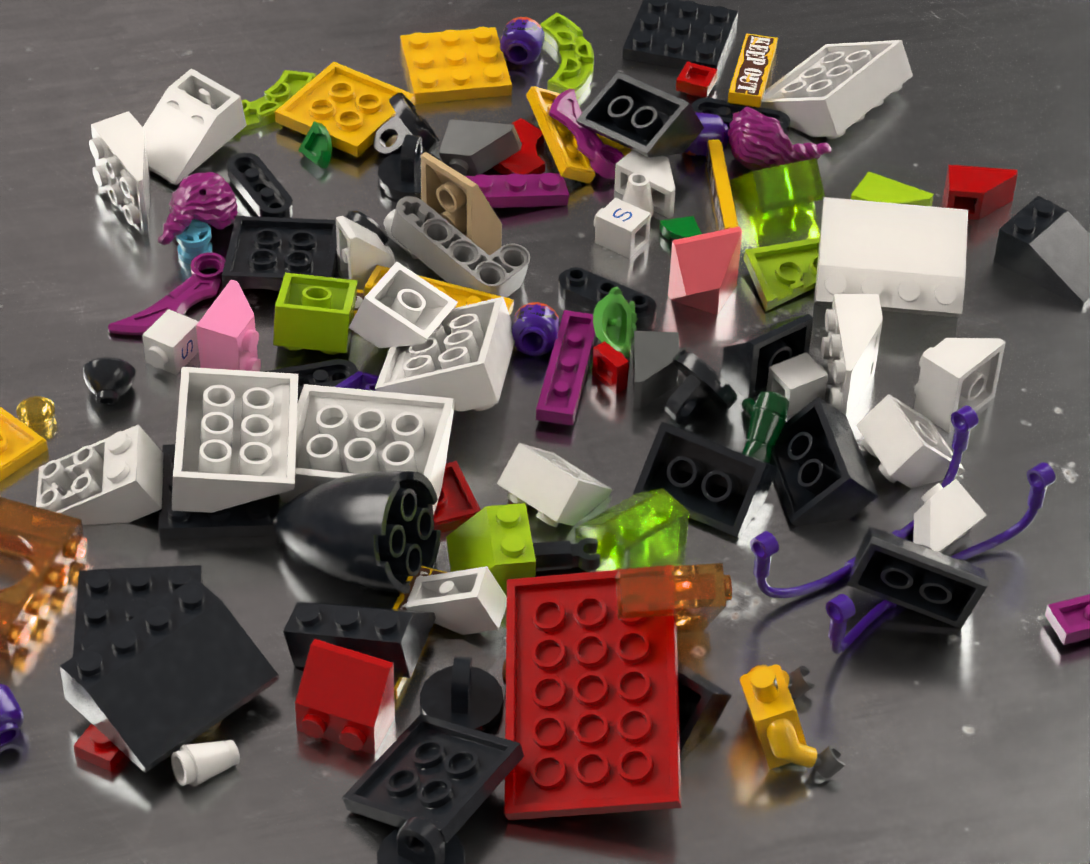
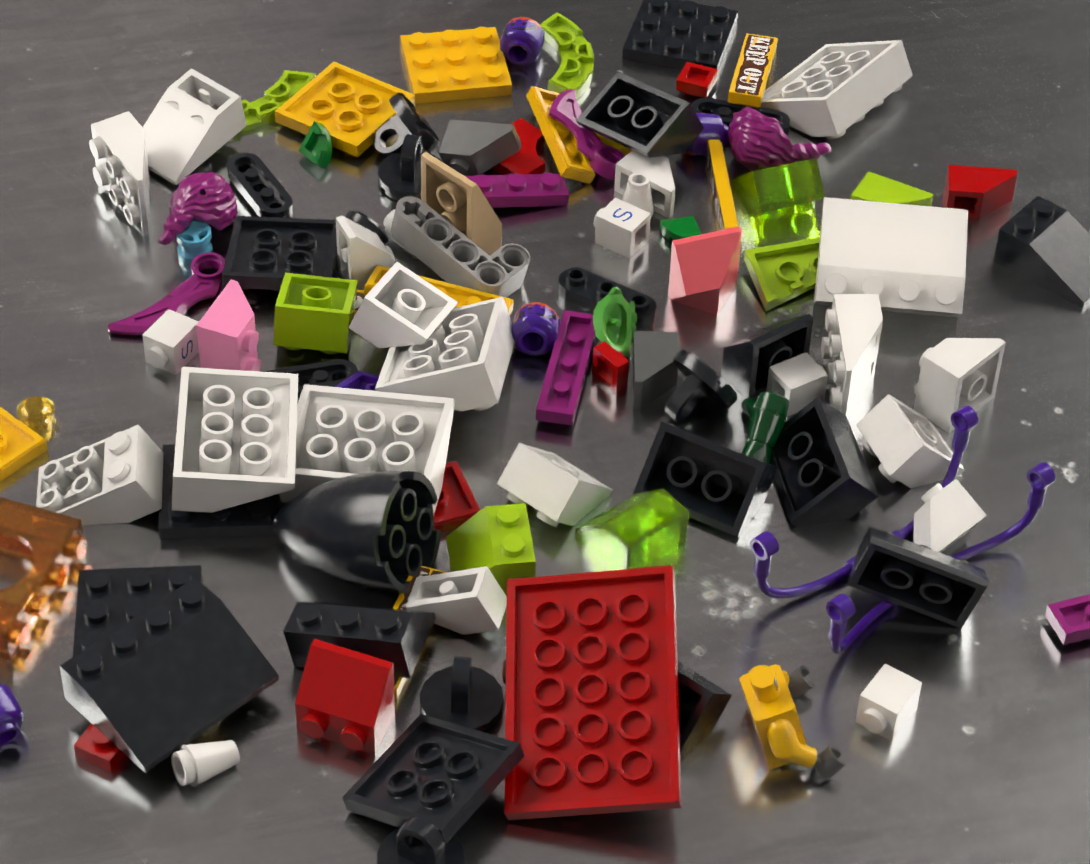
(108, 379): black brick -> none
(564, 555): black bar -> none
(685, 591): clear orange arch -> none
(888, 702): none -> white brick

